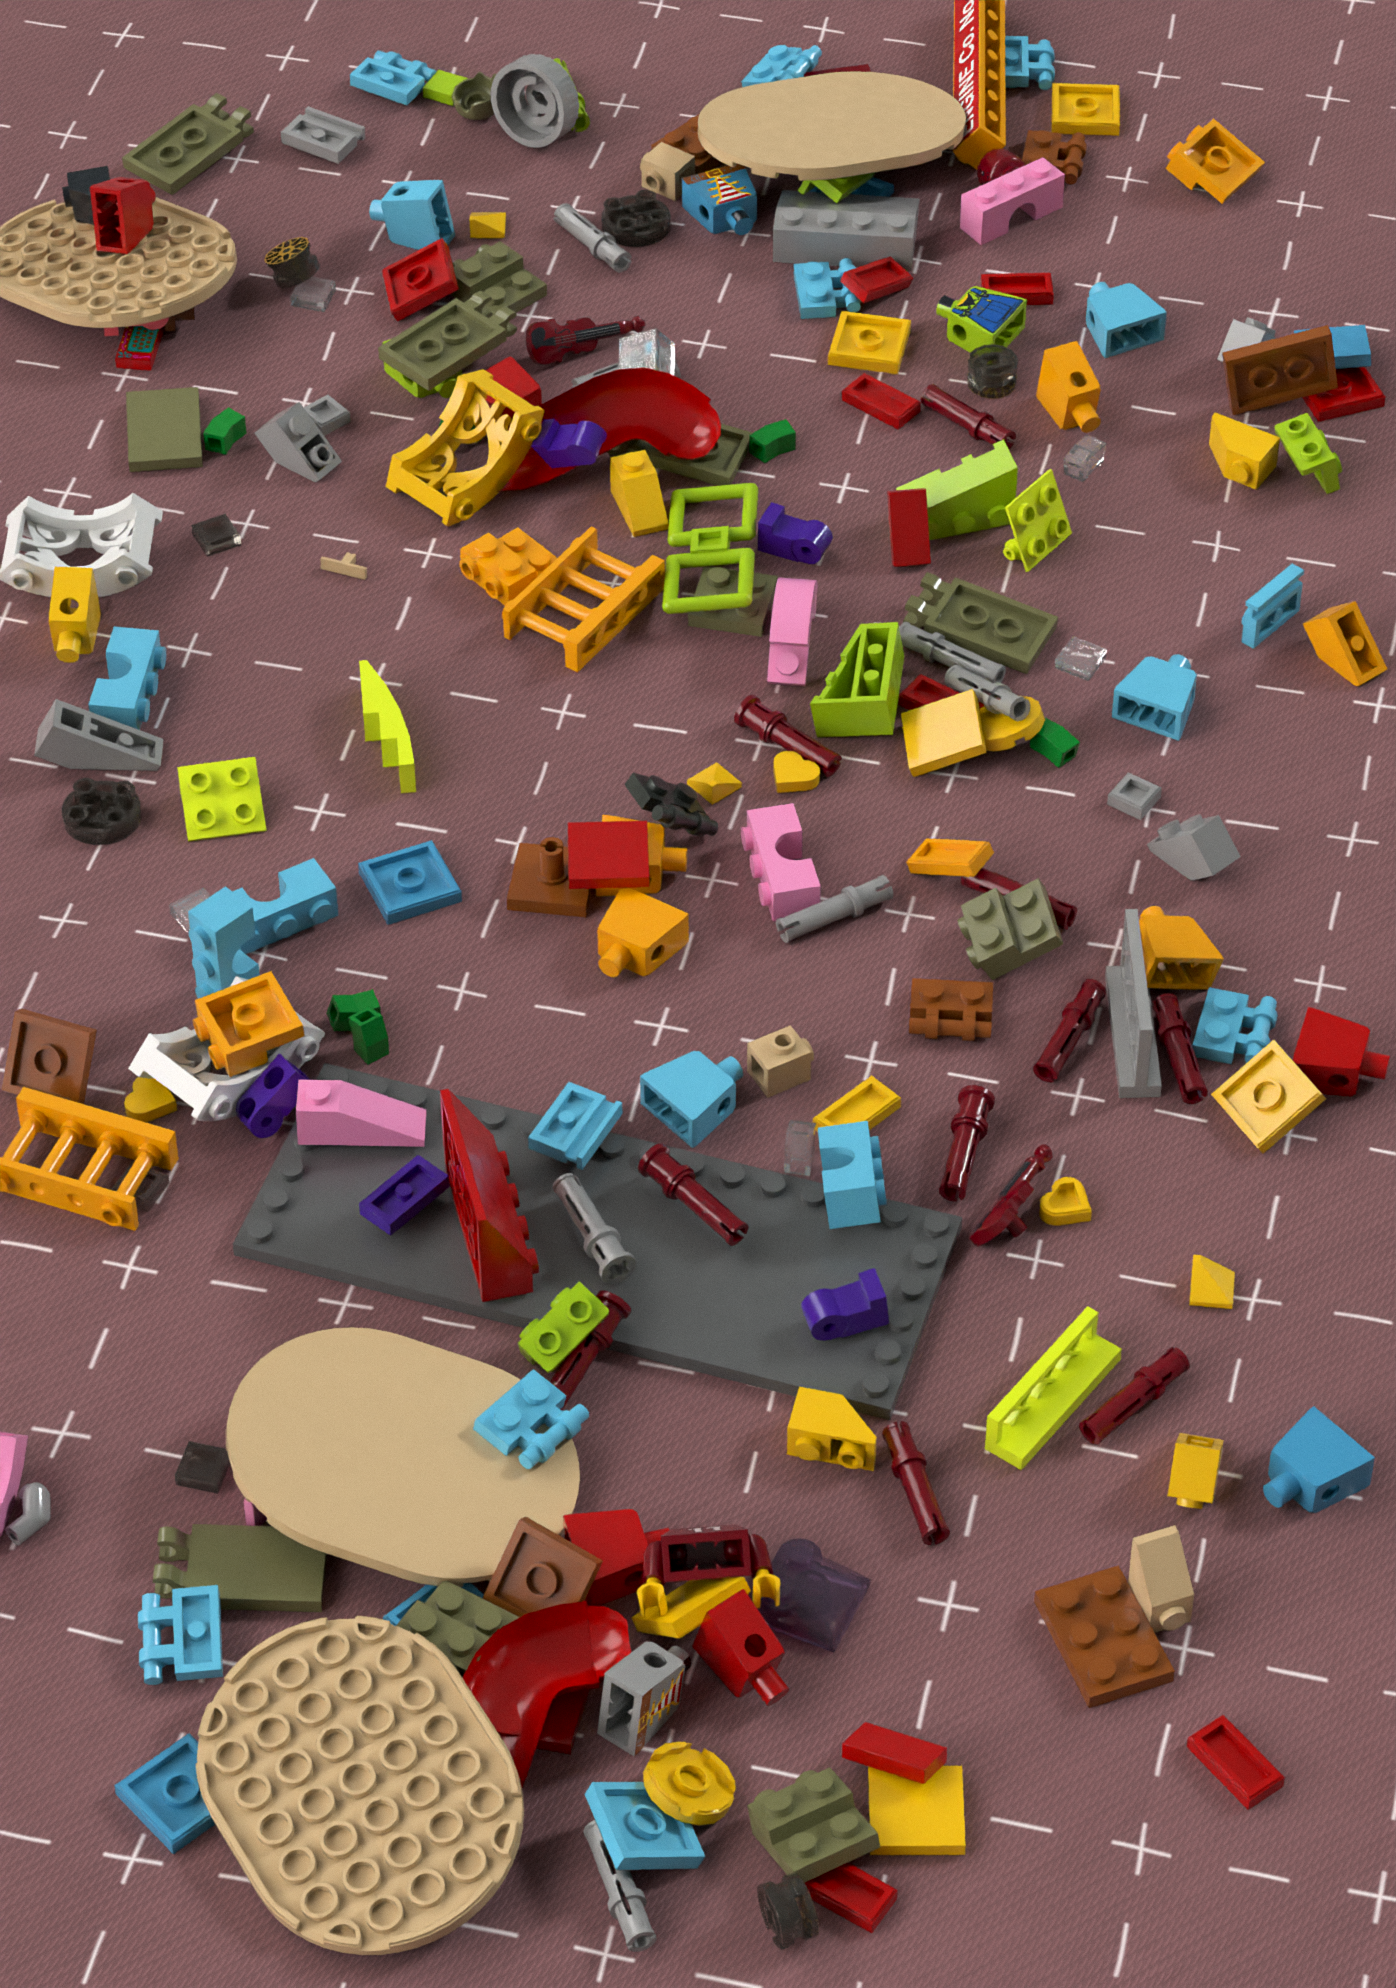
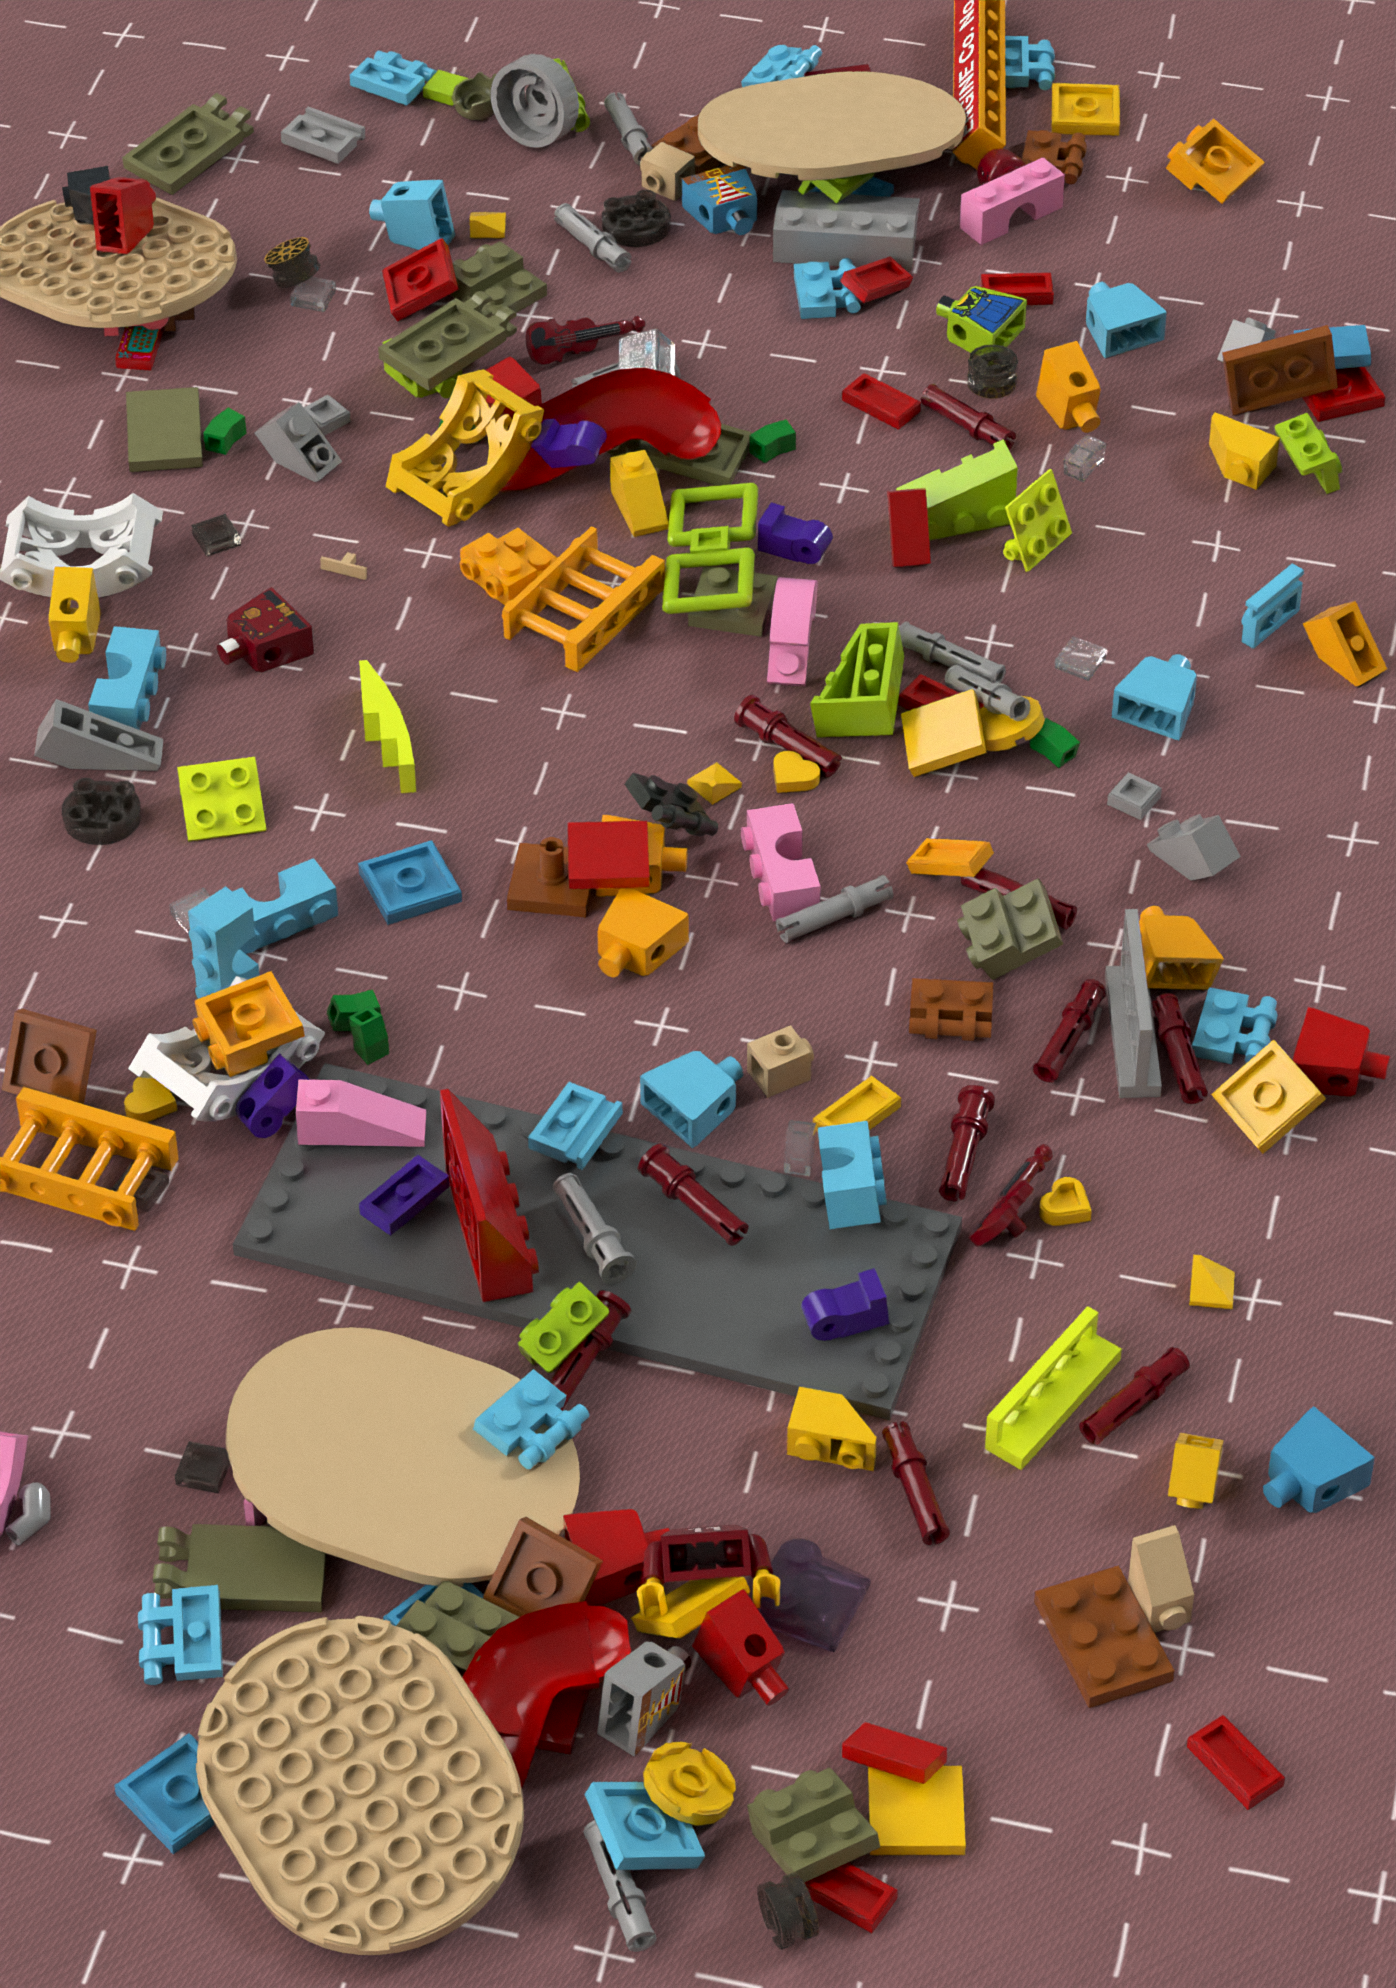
(266, 633): none -> dark red torso
(632, 134): none -> light grey pin
(869, 342): yellow tile -> none
(981, 621): olive tile -> none

